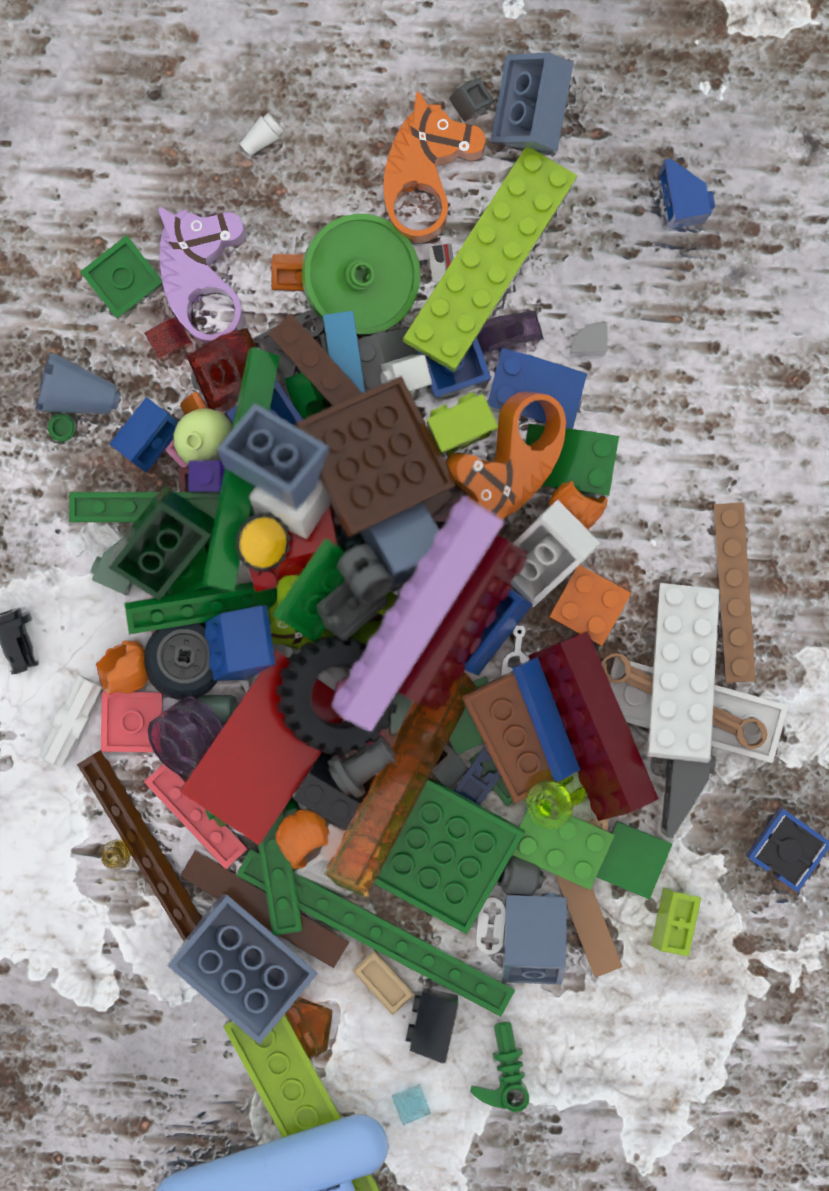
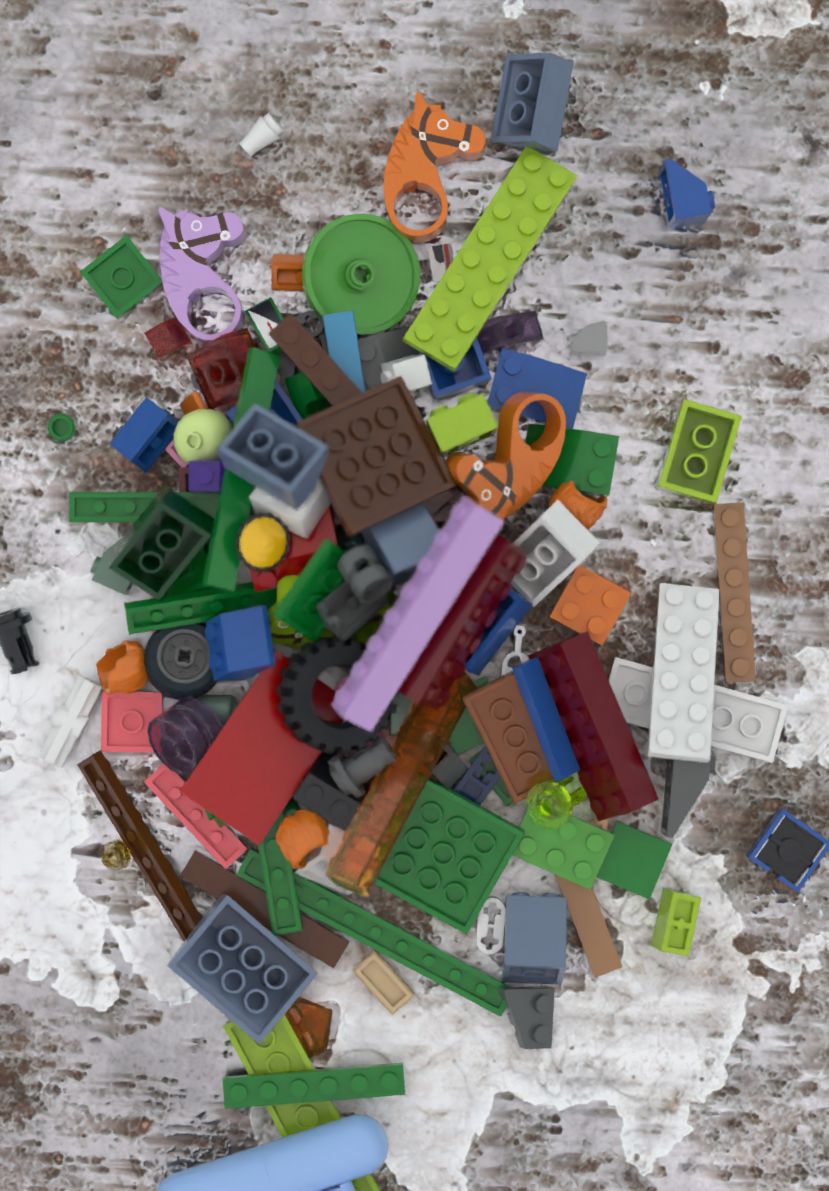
(73, 389): sand blue cone -> none
(264, 319): none -> slope
(313, 1085): none -> green plate
(411, 1104): clear light blue plate -> none
(433, 1024): black slope -> none
(471, 99): dark grey slope -> none
(511, 1073): green piece -> none
(520, 877): dark grey head -> none
(531, 1014): none -> dark grey wing
(698, 452): none -> lime brick
(720, 719): medium nougat piece -> none

